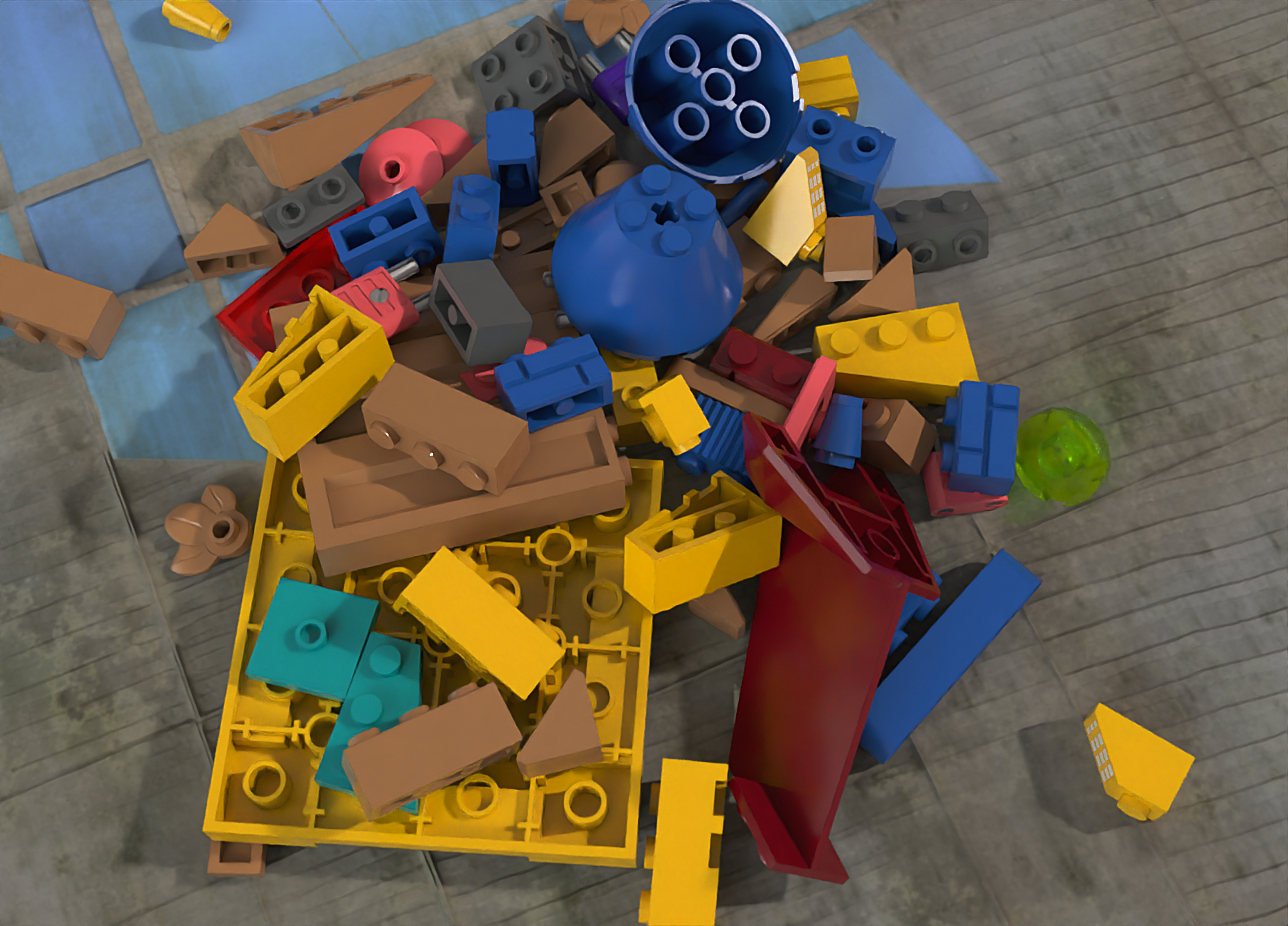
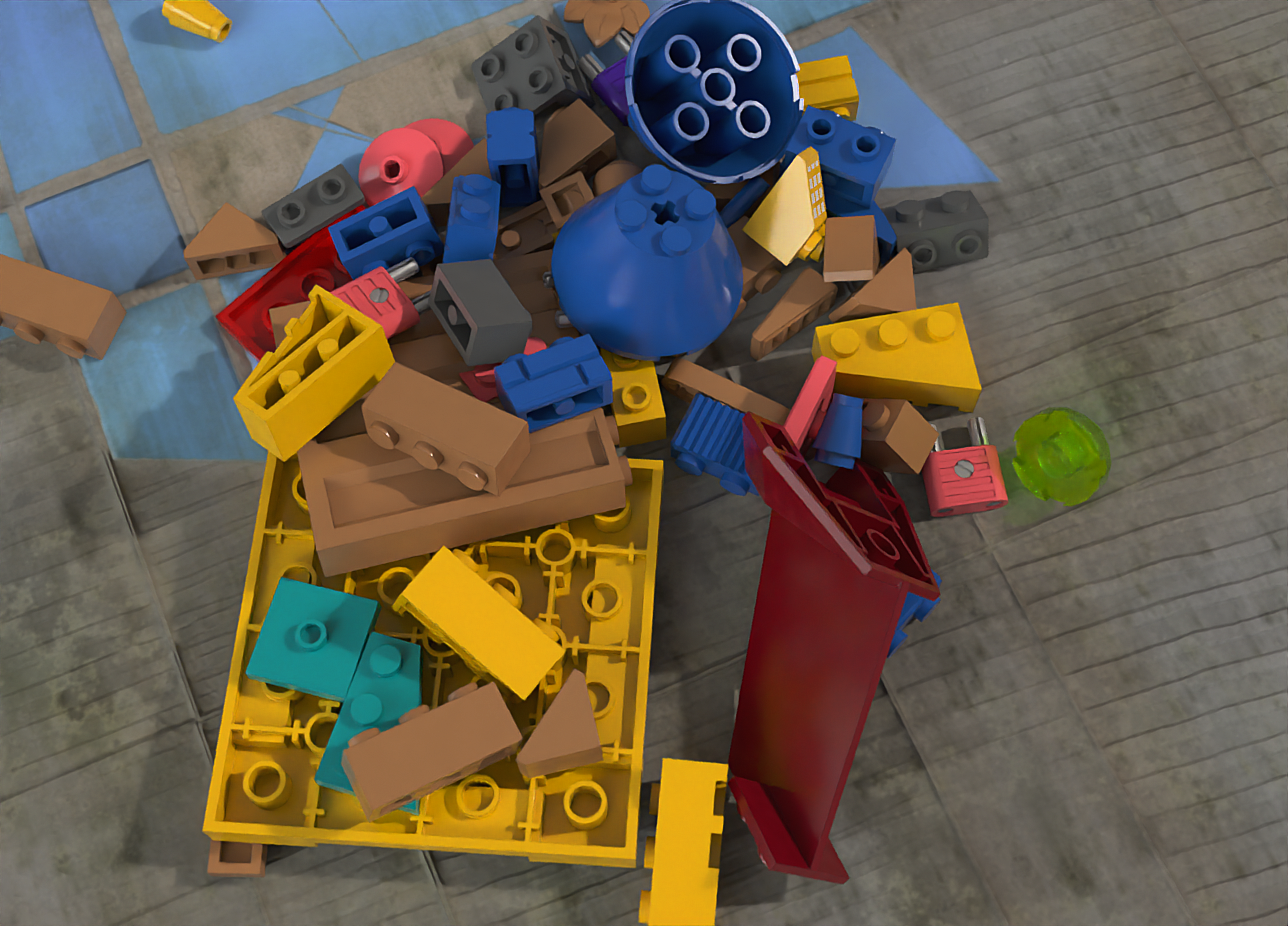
(202, 530): medium nougat plate -> none
(306, 144): medium nougat wedge -> none
(671, 414): yellow brick -> none
(701, 545): yellow wedge -> none
(720, 611): medium nougat slope -> none
(761, 367): dark red brick -> none
(946, 653): blue beam -> none
(981, 438): blue brick -> none
(1135, 763): yellow slope -> none

